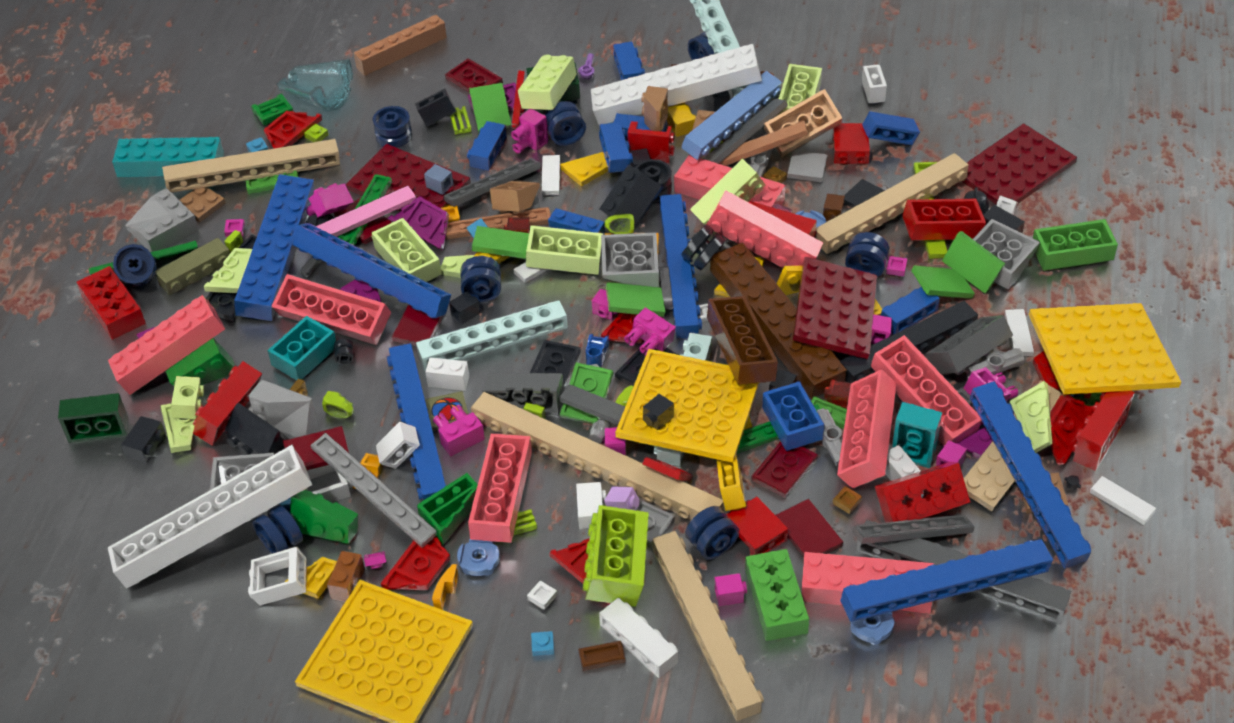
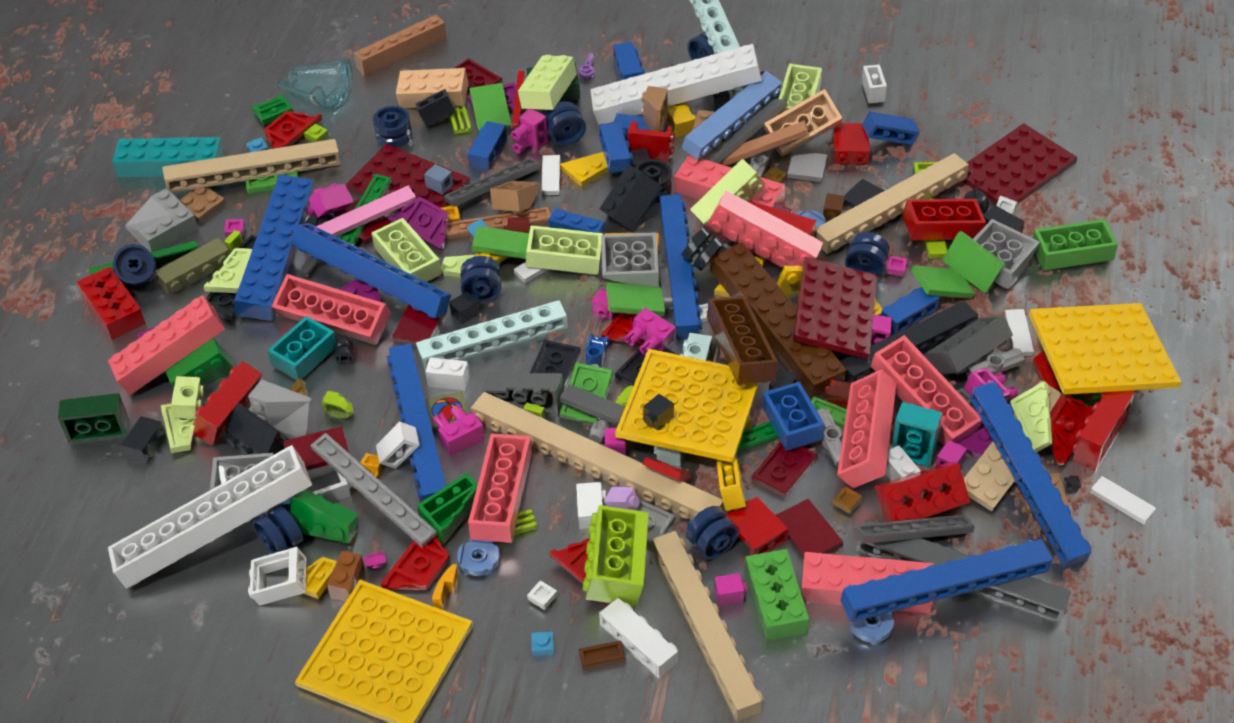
(420, 84): none -> light nougat brick
(620, 224): rock -> none

